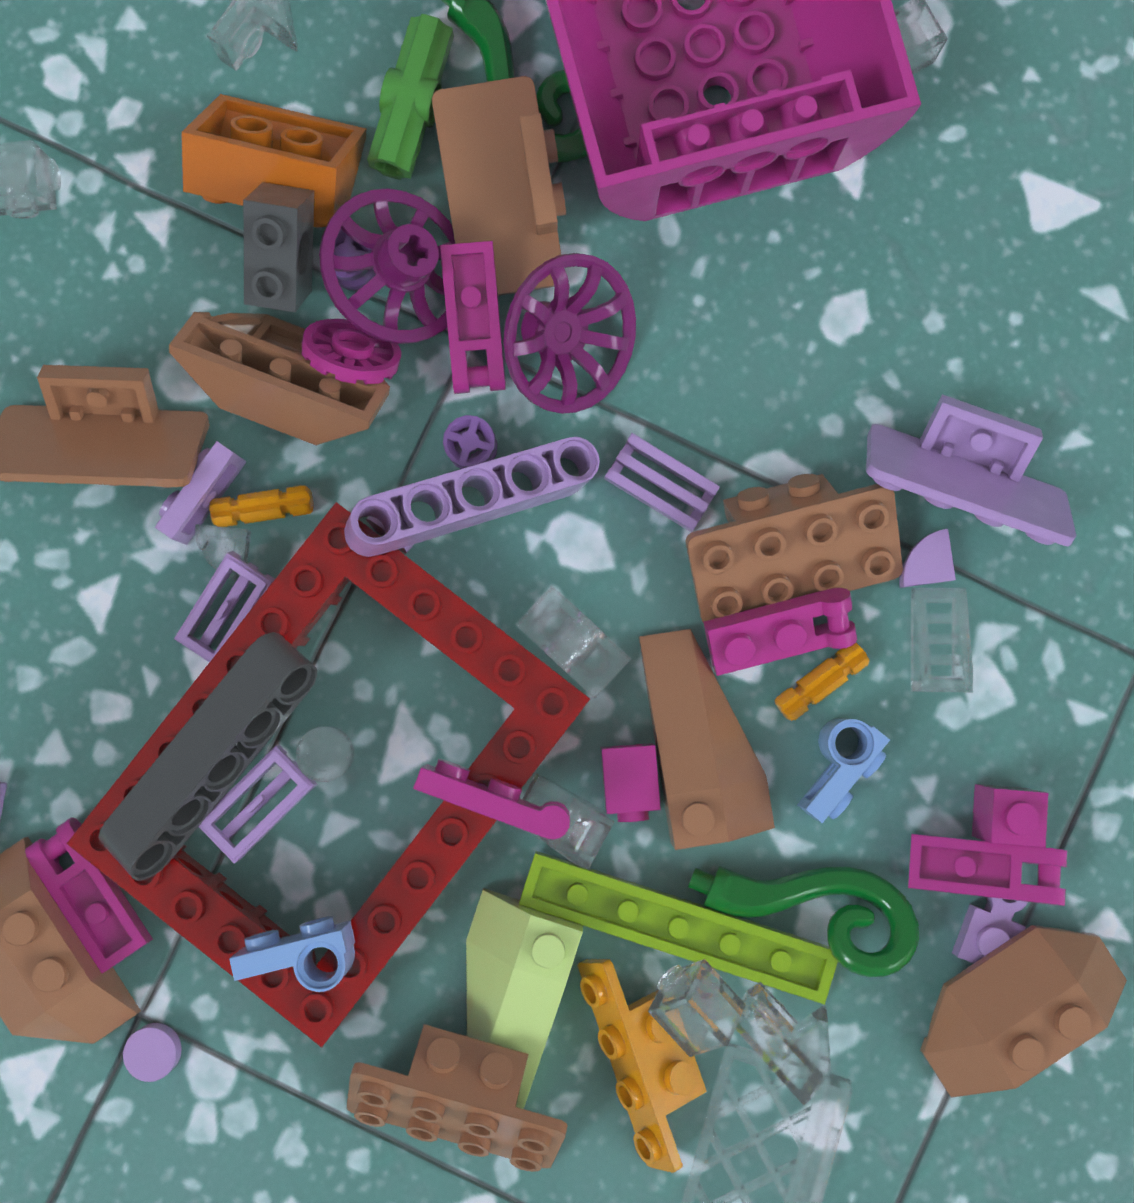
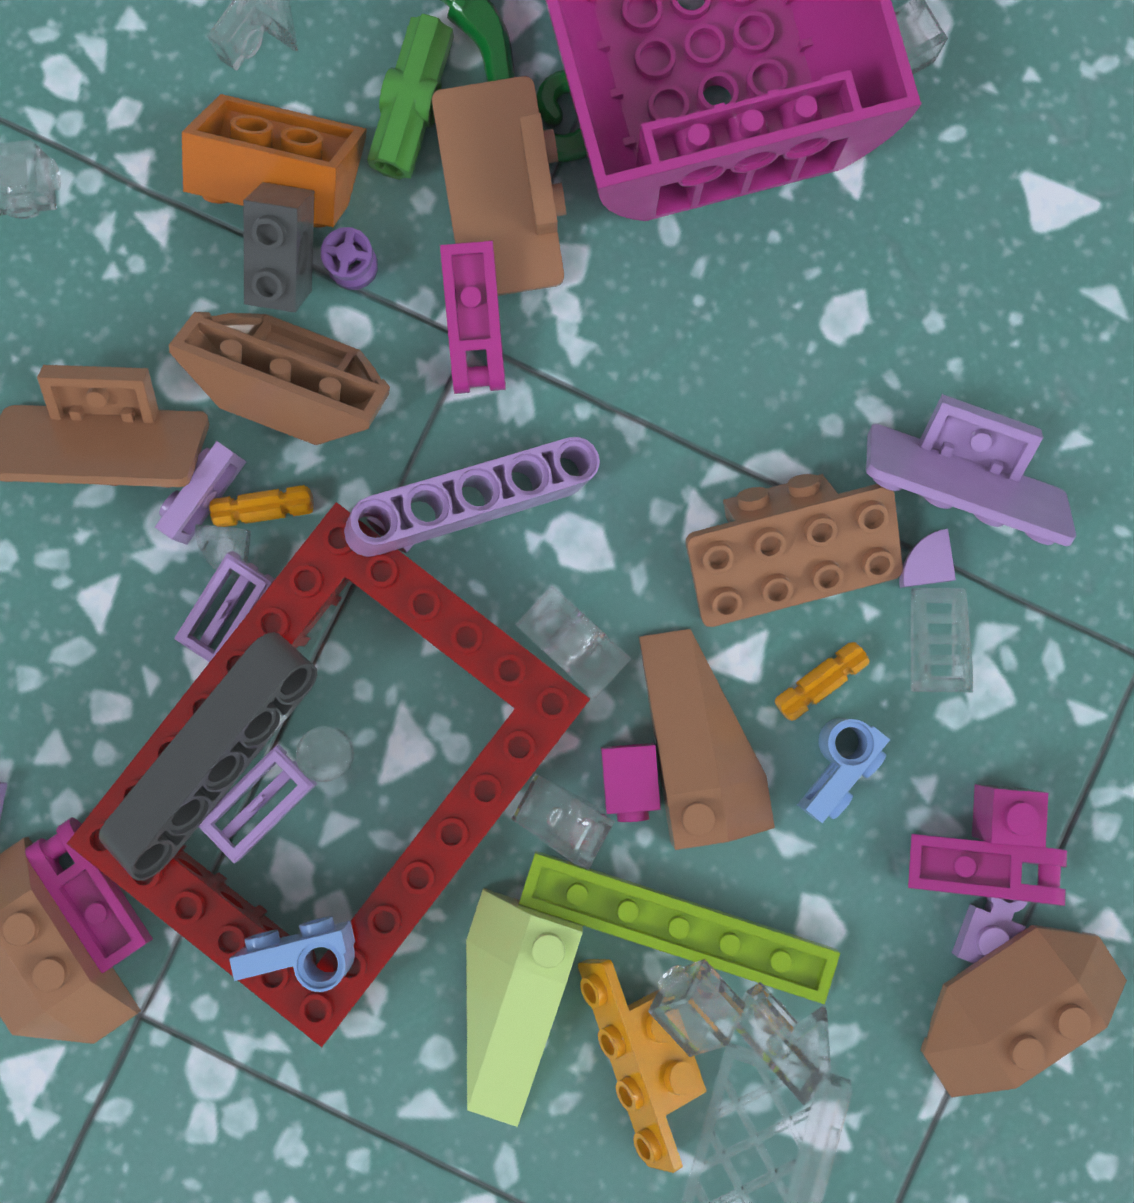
(152, 1052): lavender tile -> none
(349, 353): dark pink wheel -> none
(400, 258): magenta wheel -> none
(462, 1095): nougat bracket -> none
(464, 431): medium lavender wheel -> none
(497, 800): dark pink plate -> none
(561, 330): magenta wheel -> none
(670, 464): lavender tile -> none
(750, 898): green plant -> none
(780, 630): dark pink plate -> none

